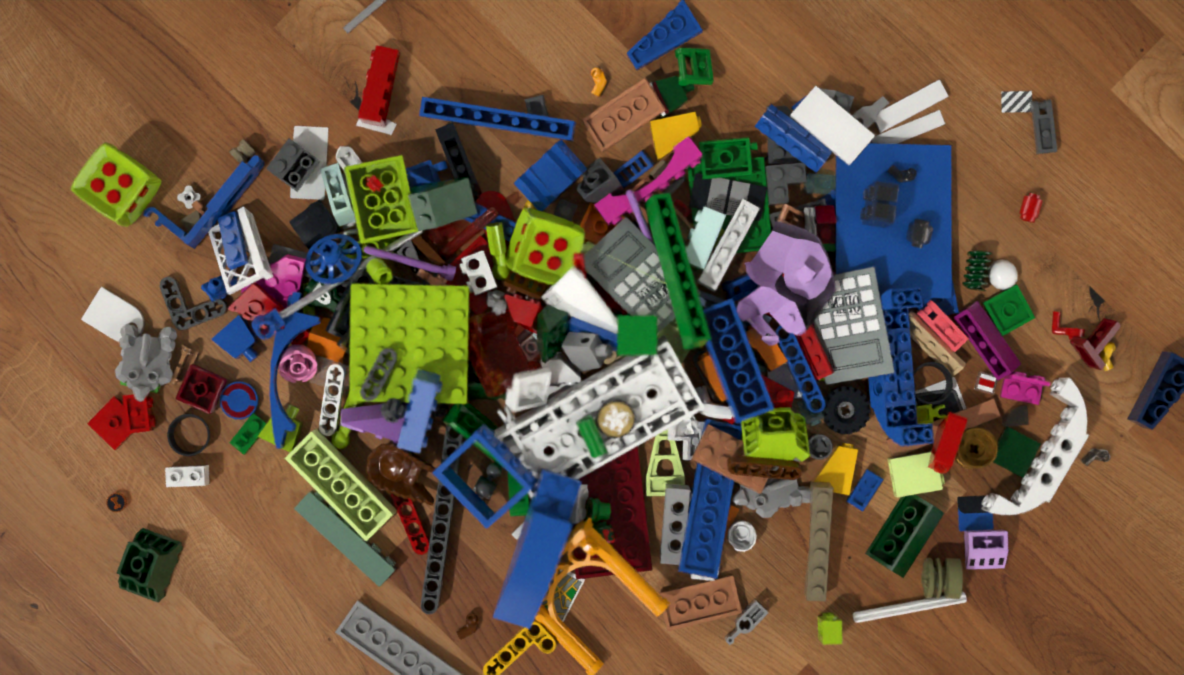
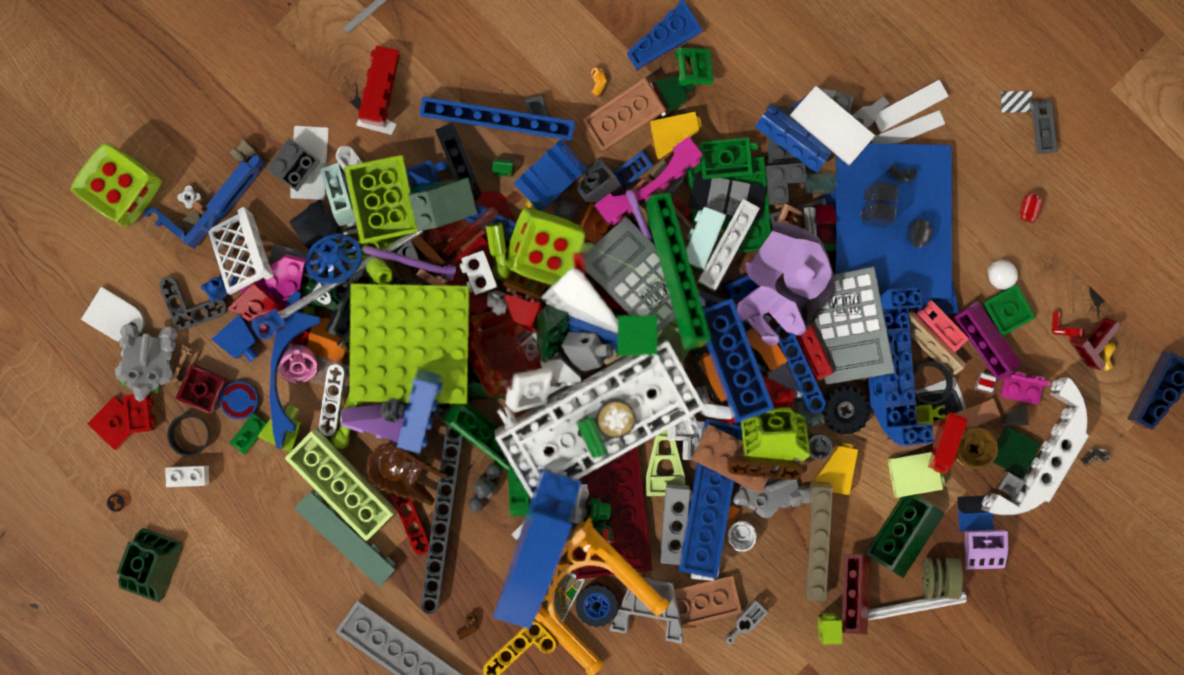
(232, 240): blue plate -> none
(367, 384): dark grey beam -> none
(374, 183): red plate -> none
(466, 495): blue window -> none
(502, 167): none -> green brick
(591, 615): none -> black wheel
(634, 606): none -> light grey wing
(856, 594): none -> dark red brick
(864, 490): blue plate -> none
(976, 270): dark green piece -> none
(1010, 485): none -> light grey panel

